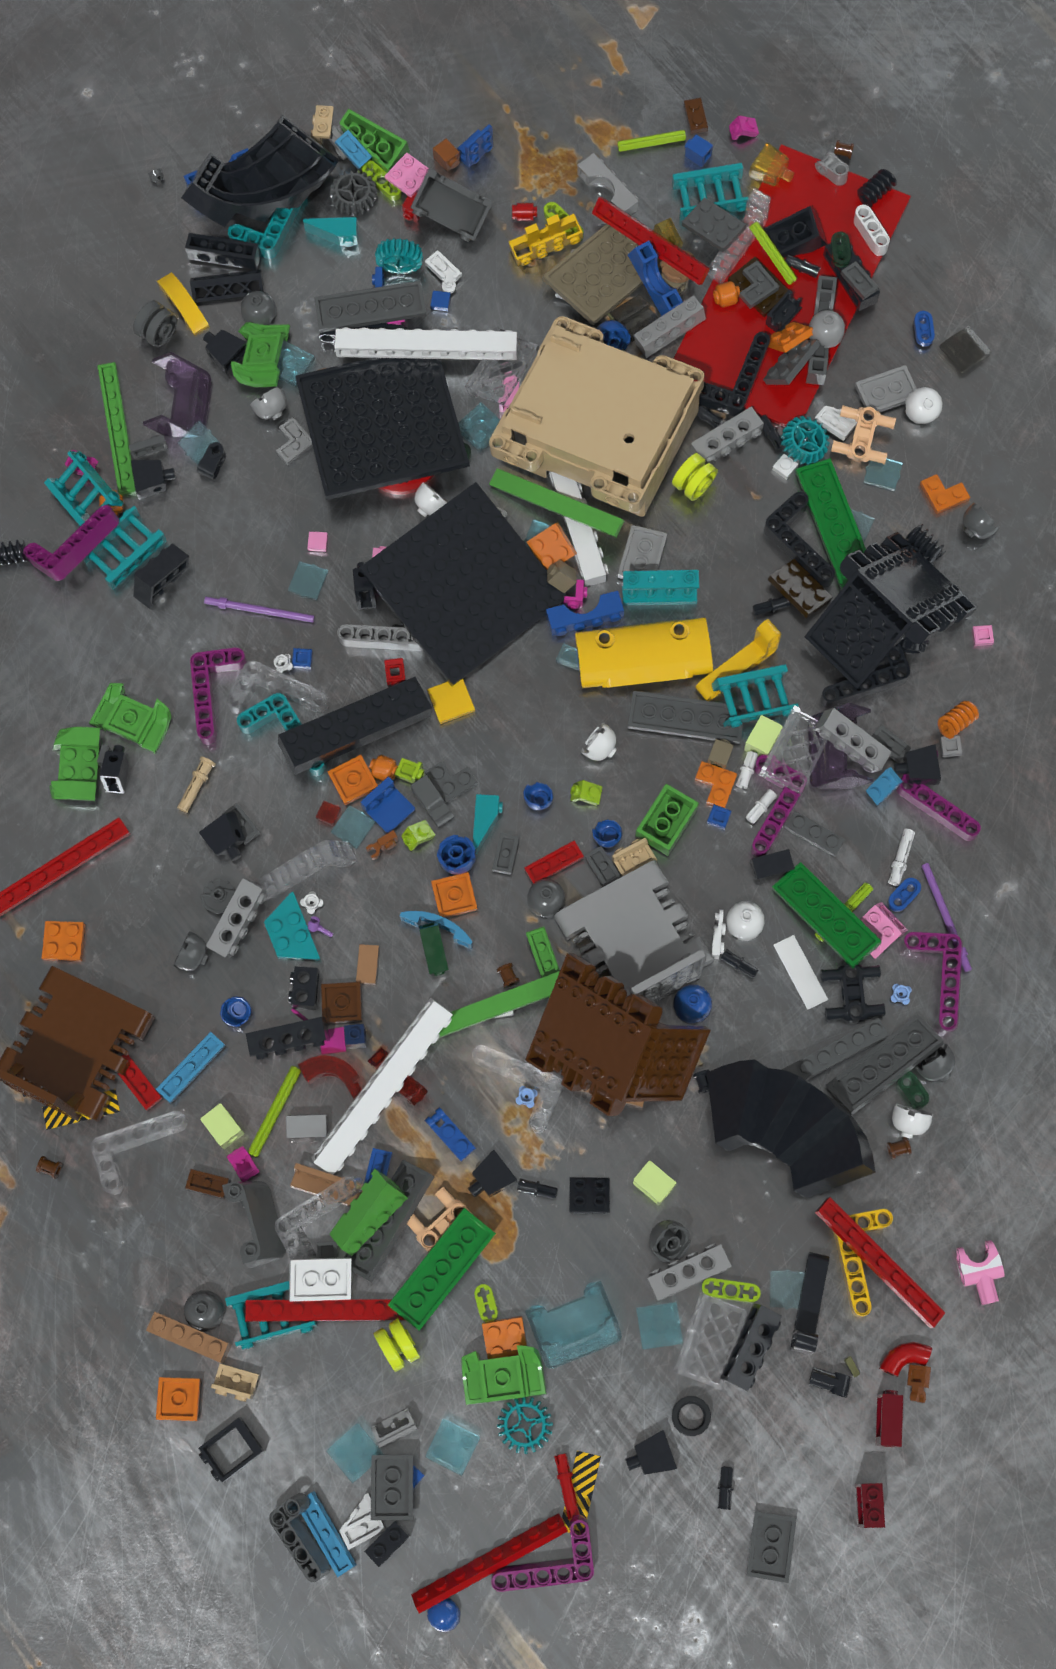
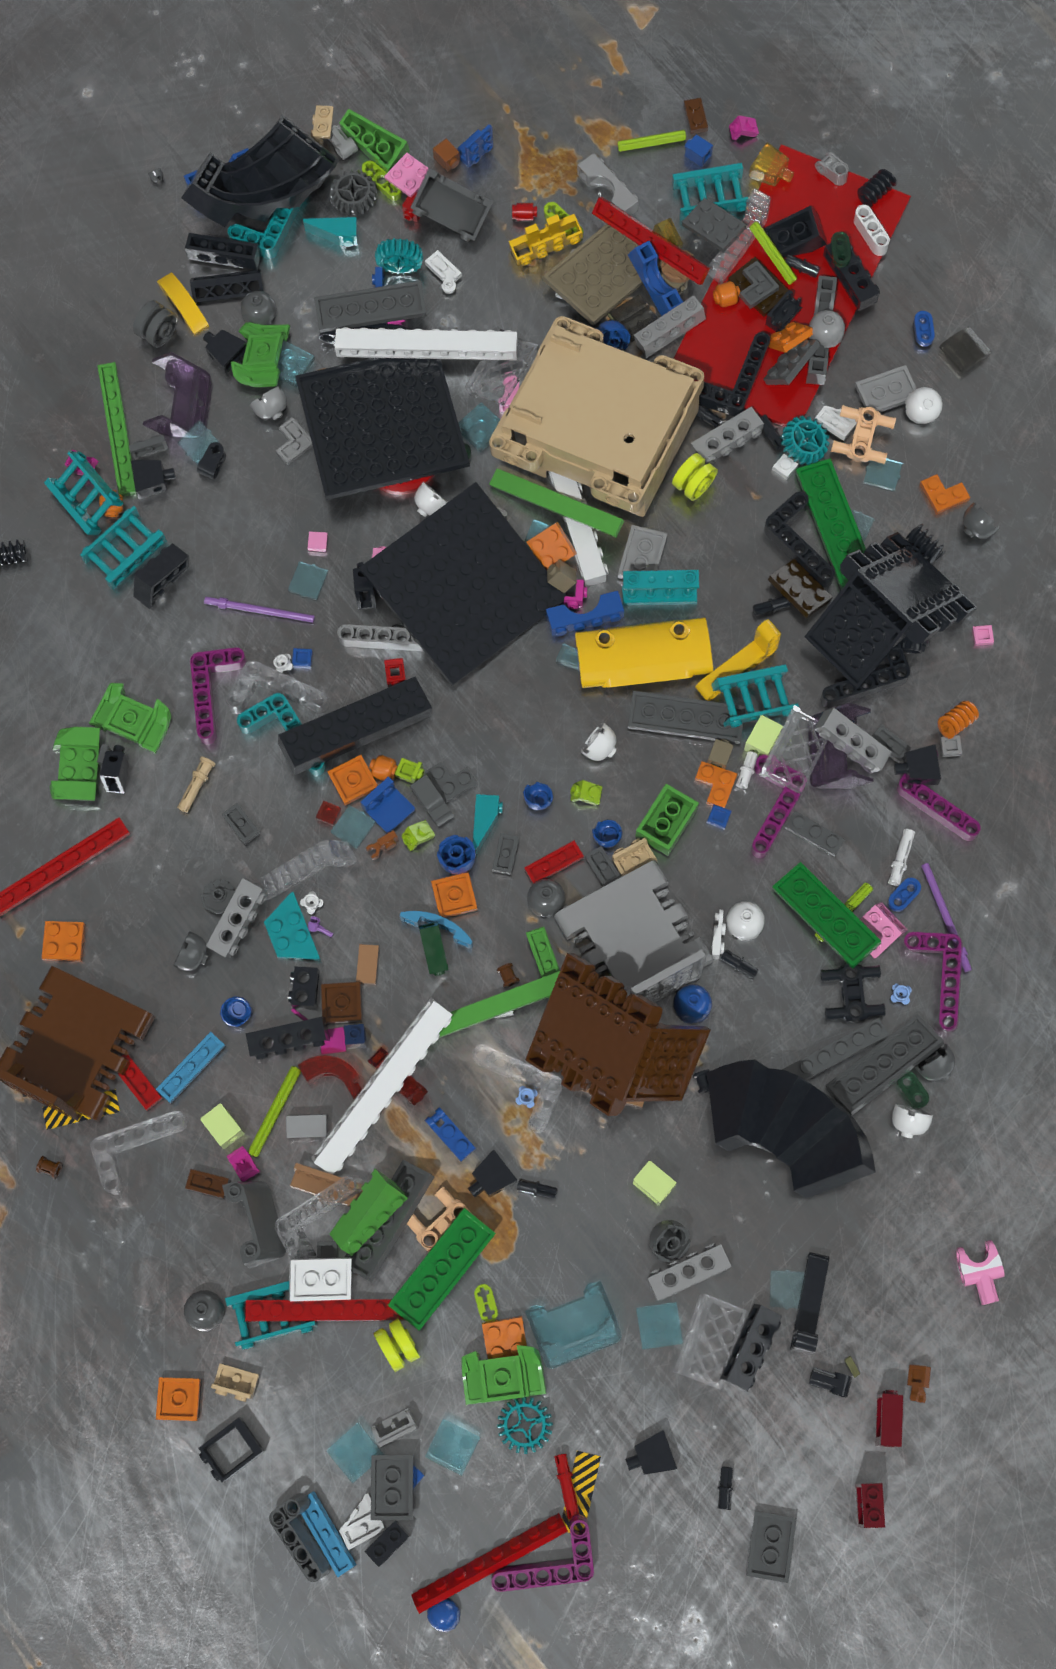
(75, 547): magenta beam -> none
(189, 1337): medium nougat arch -> none
(224, 835): black torso -> none
(353, 149): dark azure plate -> none
(379, 1160): blue plate -> none
(440, 300): blue tile -> none
(450, 701): yellow tile -> none
(589, 1195): black hinge -> none
(706, 1416): black tyre -> none
(745, 1297): lime beam -> none
(761, 806): white axle -> none
(772, 864): black hinge -> none
(800, 972): white sticker -> none
(843, 149): reddish brown bush -> none
(845, 1257): yellow beam -> none
(859, 280): dark grey plate -> none
(880, 1262): red plate -> none
(884, 786): dark azure plate -> none
(898, 1148): reddish brown bush -> none
(903, 1355): red cylinder -> none

